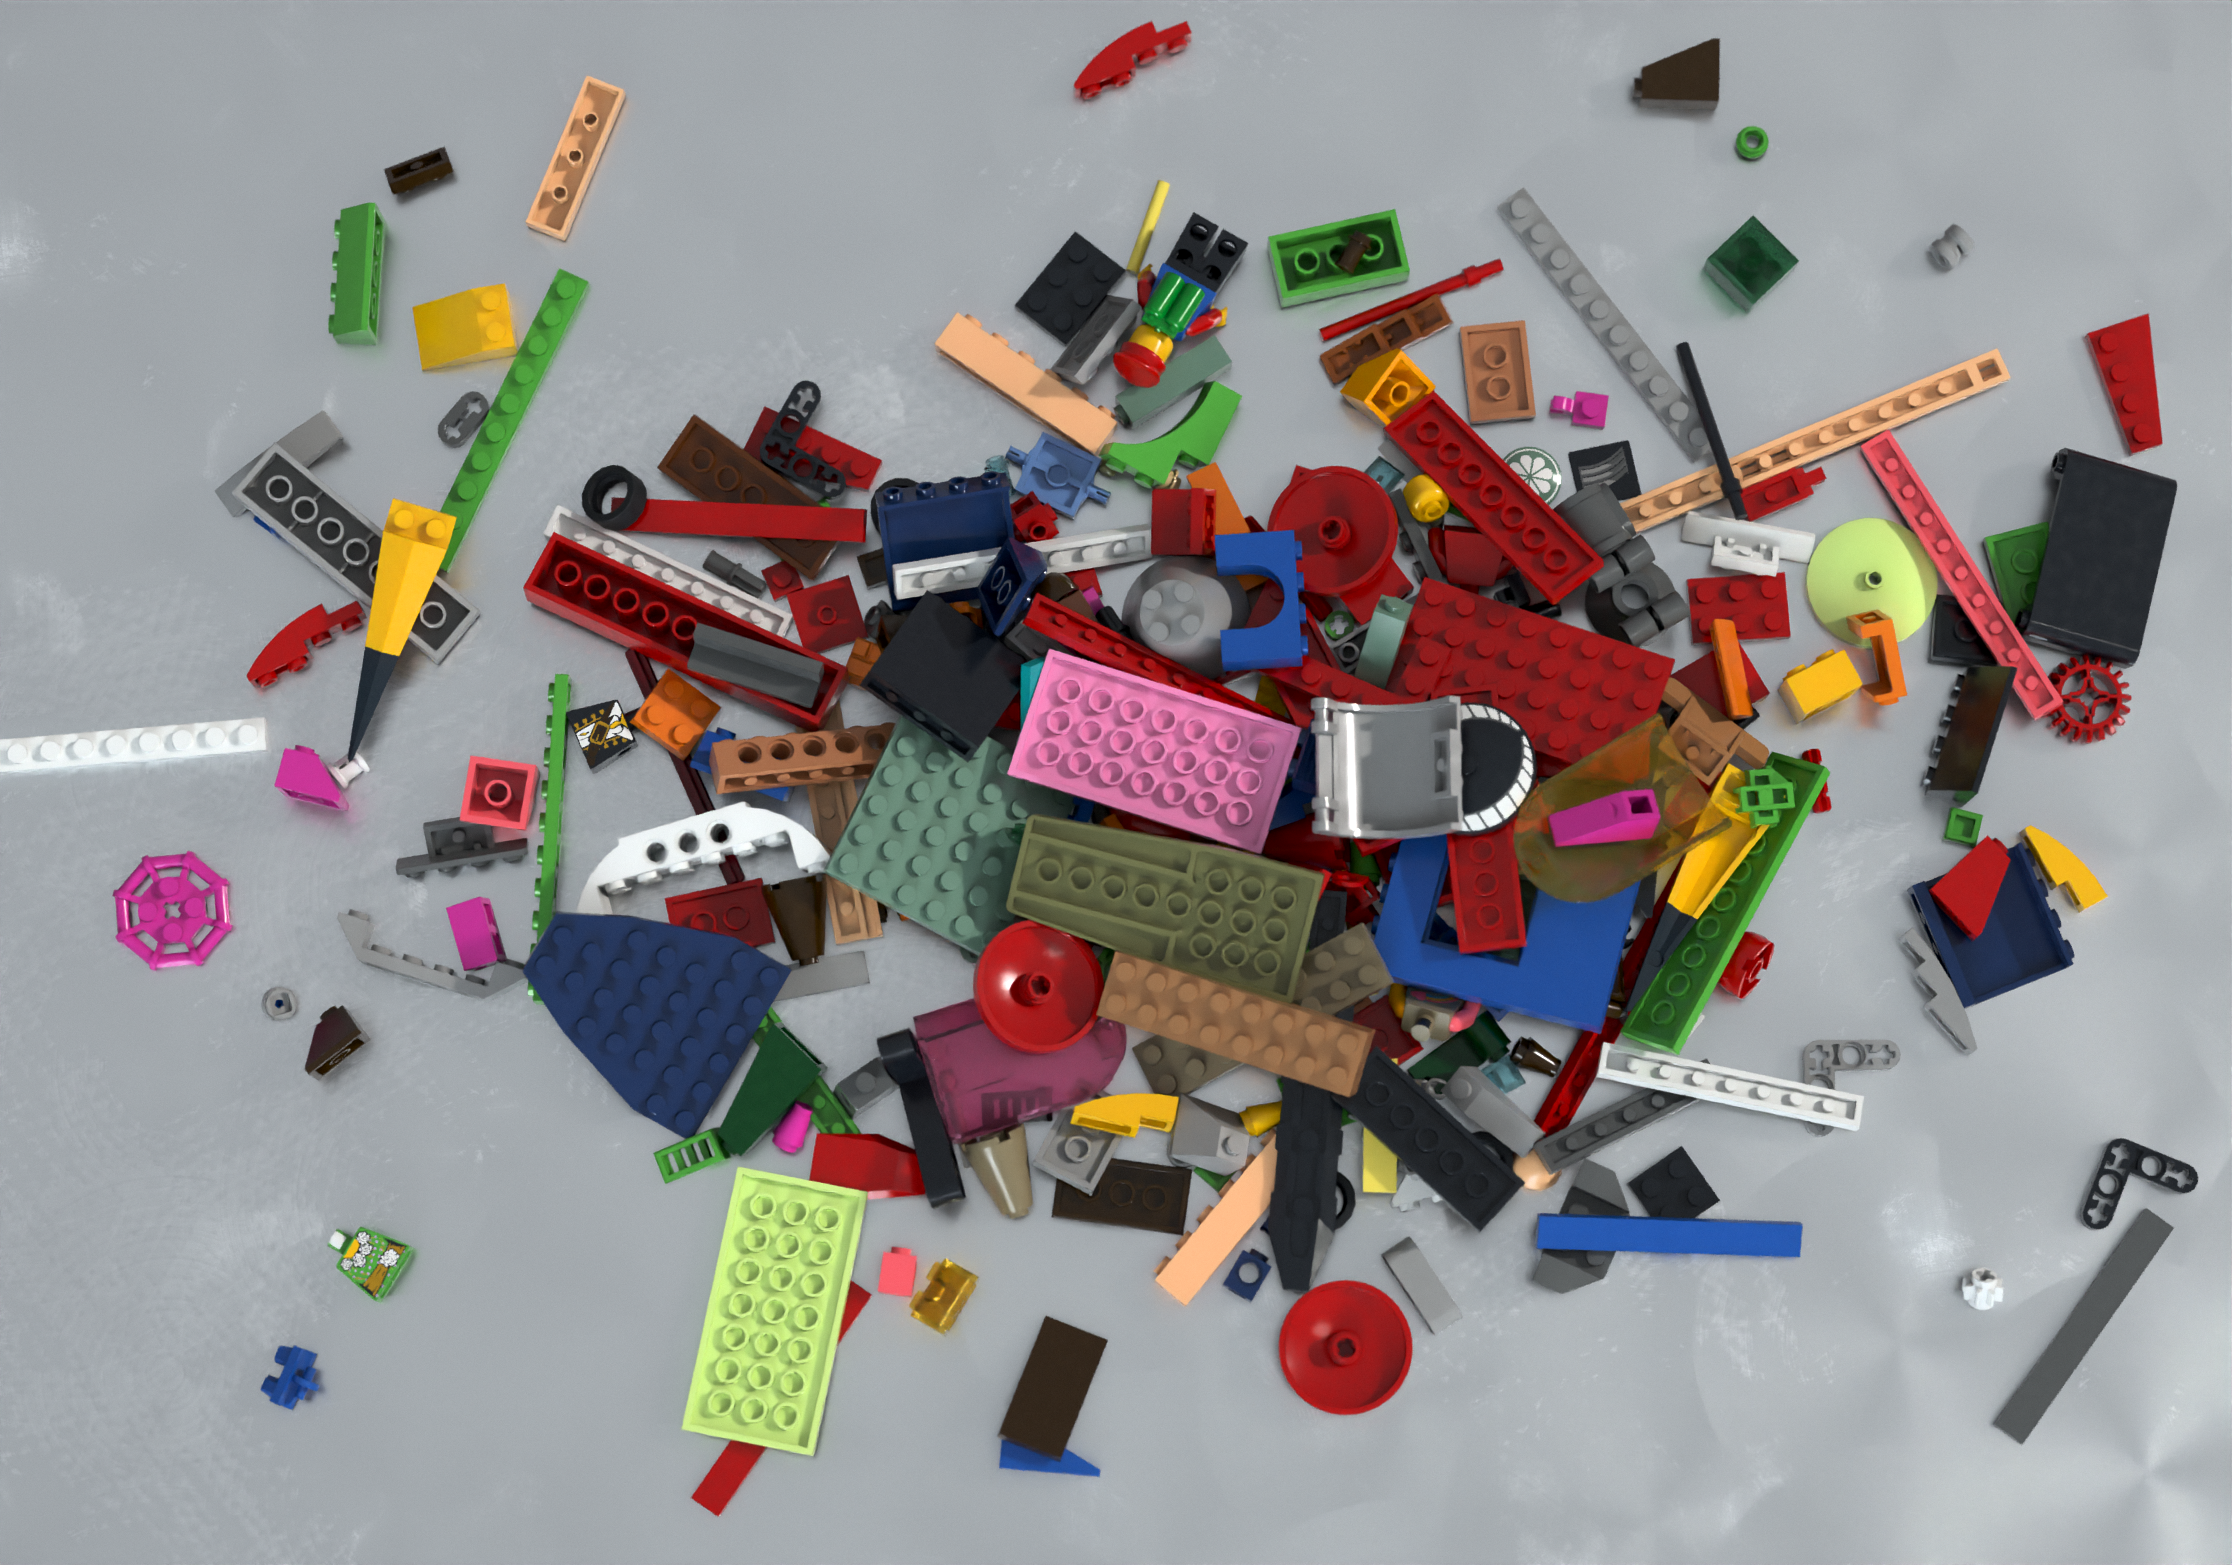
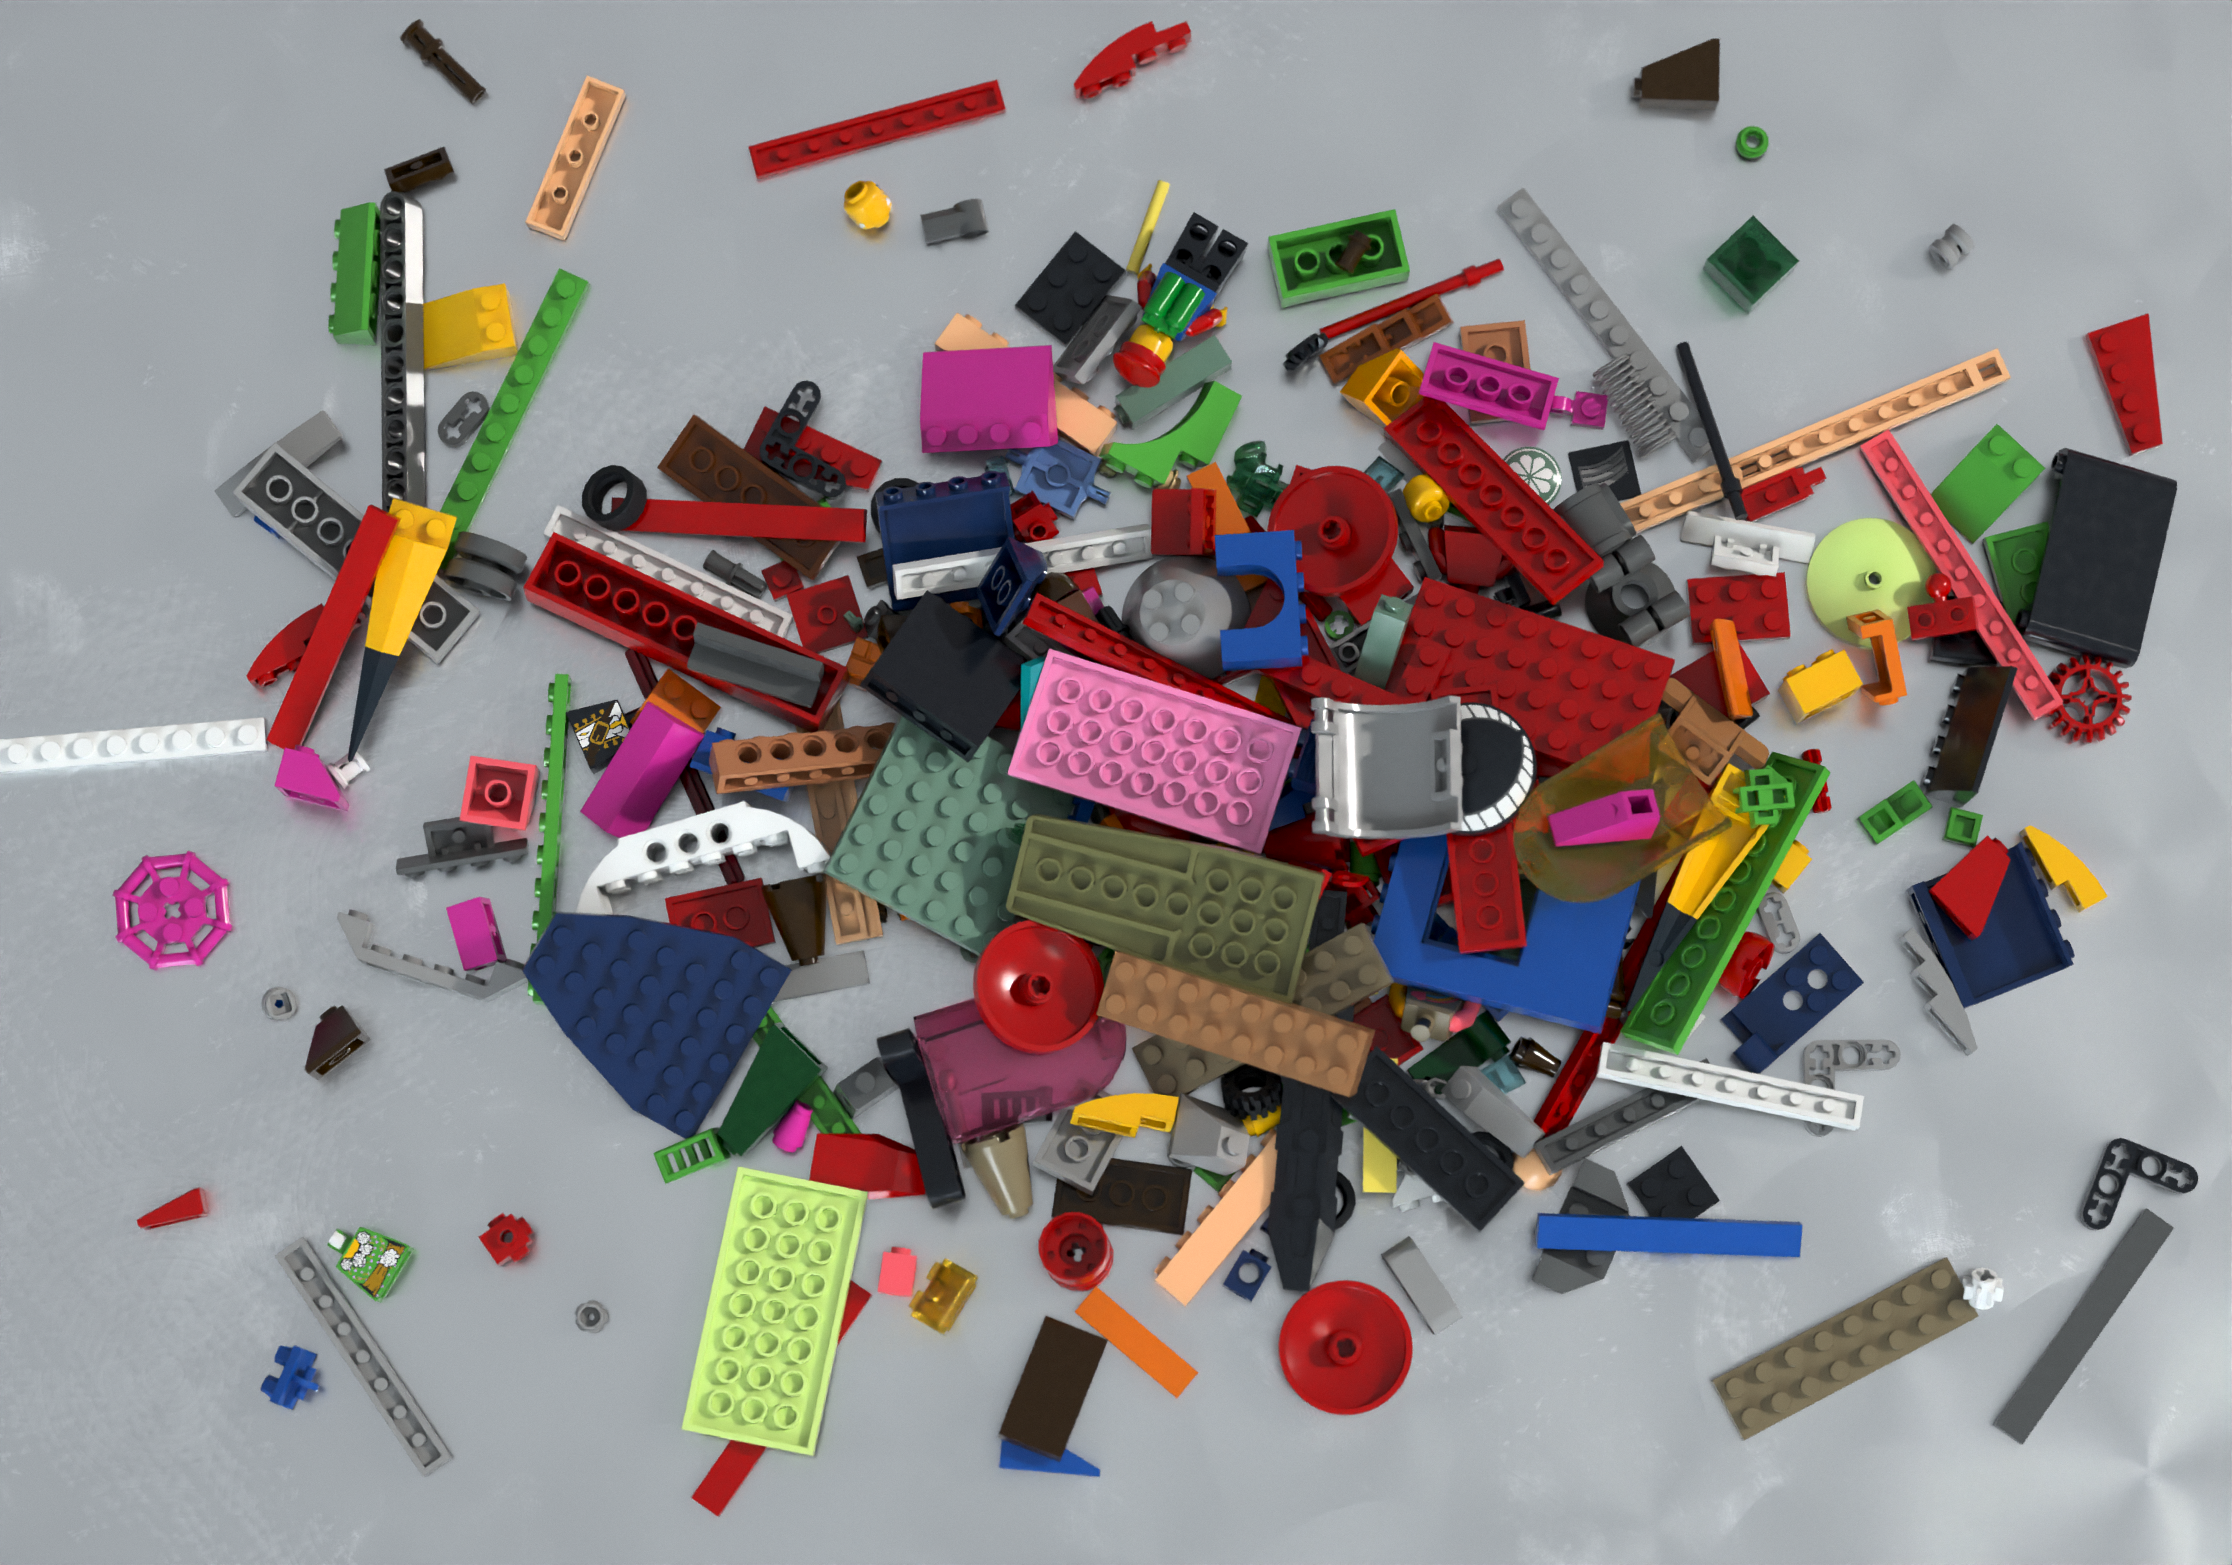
(184, 1208): none -> red slope
(333, 628): none -> red tile
(363, 1357): none -> light grey plate
(397, 351): none -> dark grey beam
(429, 54): none -> dark brown pin
(485, 566): none -> dark grey wheel
(495, 1238): none -> red brick
(582, 1313): none -> light grey plate
(641, 772): none -> dark pink slope
(855, 623): none -> sand green piece
(867, 204): none -> yellow head
(877, 129): none -> red tile
(963, 221): none -> dark grey piece
(988, 399): none -> dark pink slope
(1058, 1247): none -> red wheel
(1136, 1342): none -> orange tile
(1251, 1102): none -> black tyre
(1253, 466): none -> clear green piece
(1305, 351): none -> black gear
(1488, 386): none -> dark pink slope
(1644, 447): none -> light grey piece
(1765, 1023): none -> dark blue hinge
(1785, 920): none -> light grey beam
(1791, 867): none -> yellow brick
(1844, 1348): none -> dark tan plate
(1895, 812): none -> bright green slope
(1943, 615): none -> red plate
(1986, 483): none -> bright green slope

